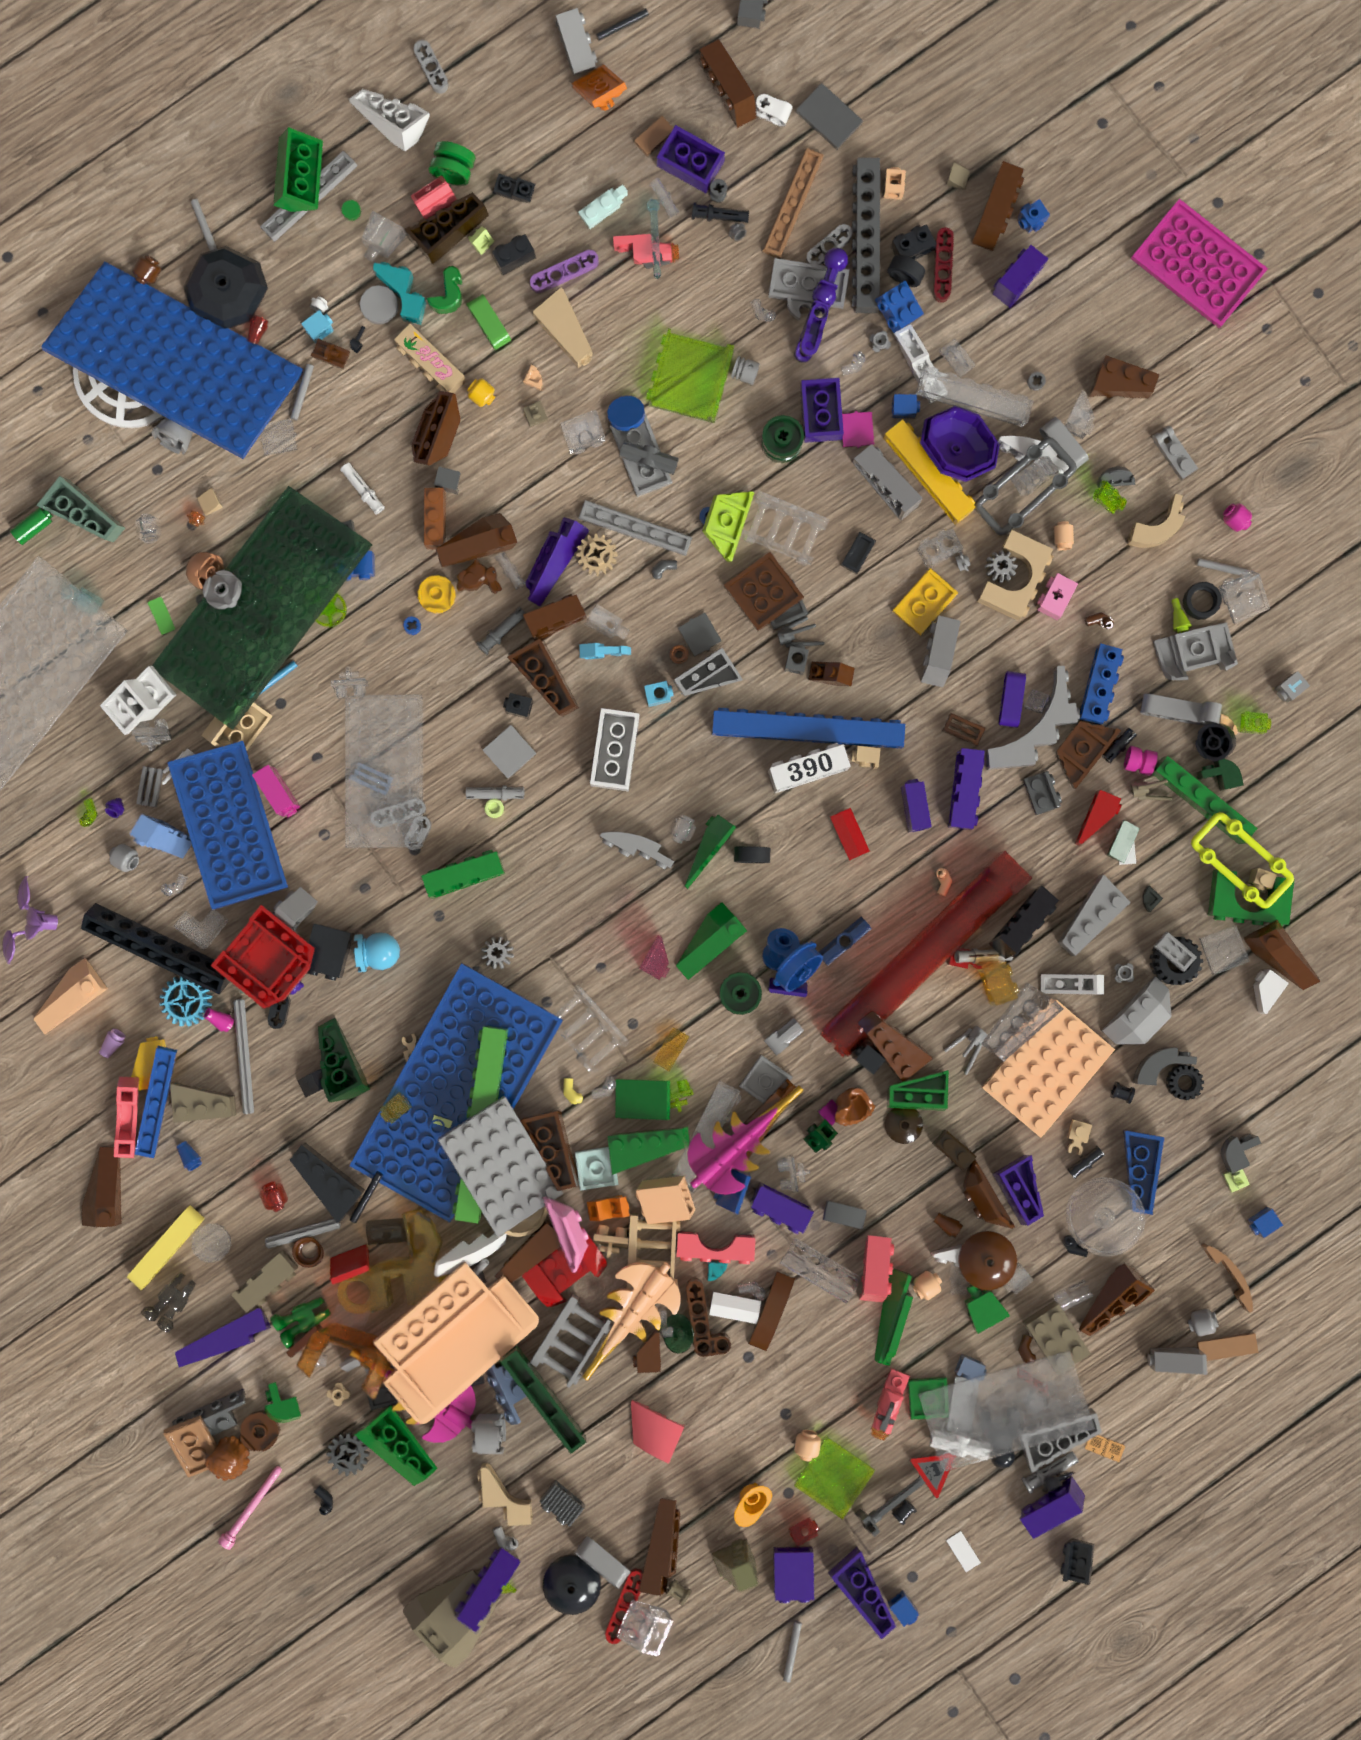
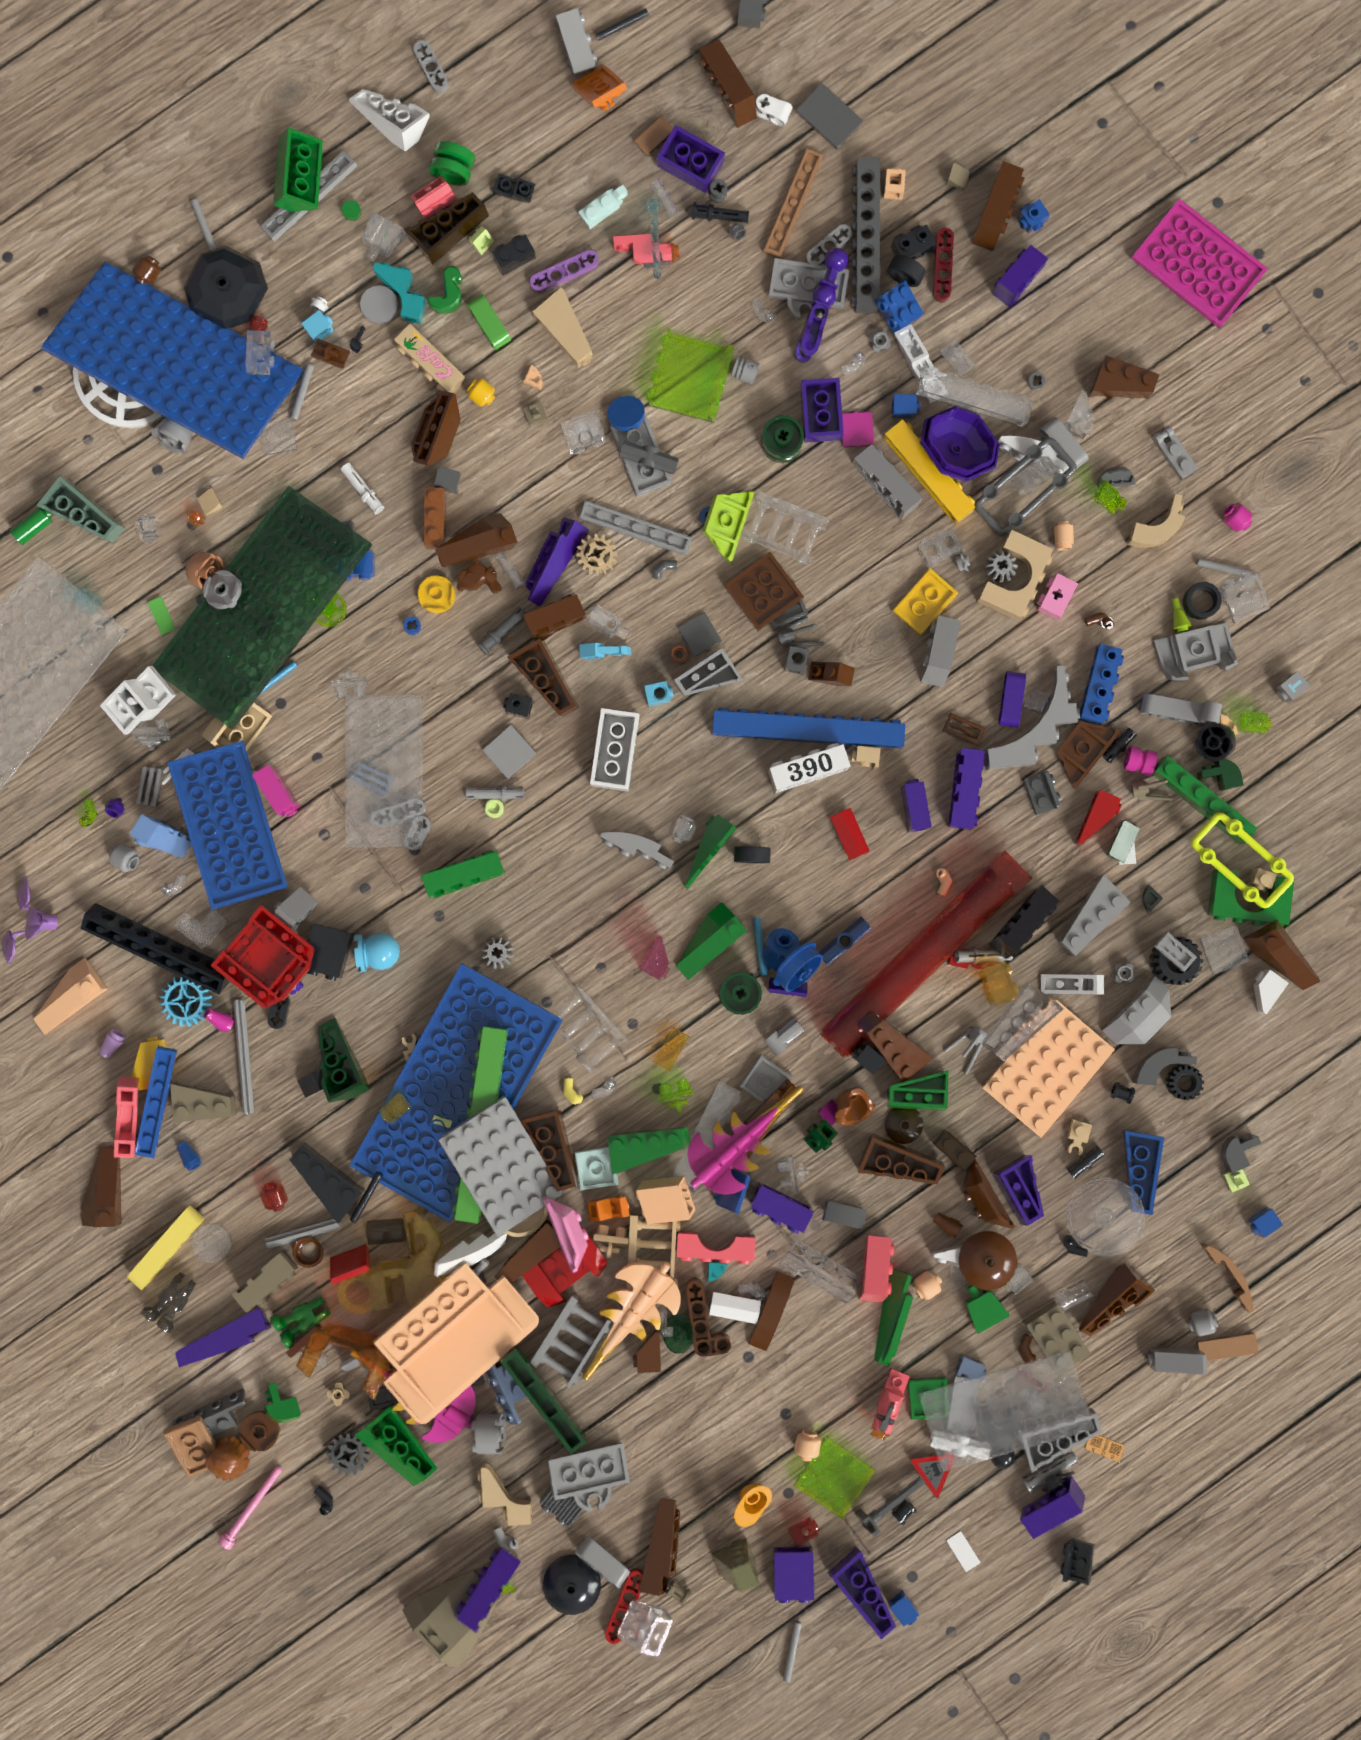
(259, 352): none -> clear brick
(588, 1474): none -> light grey plate
(642, 1099): green tile -> none
(654, 1432): coral slope -> none
(760, 945): none -> dark azure bar
(858, 553): black tile -> none
(894, 1160): none -> reddish brown wedge

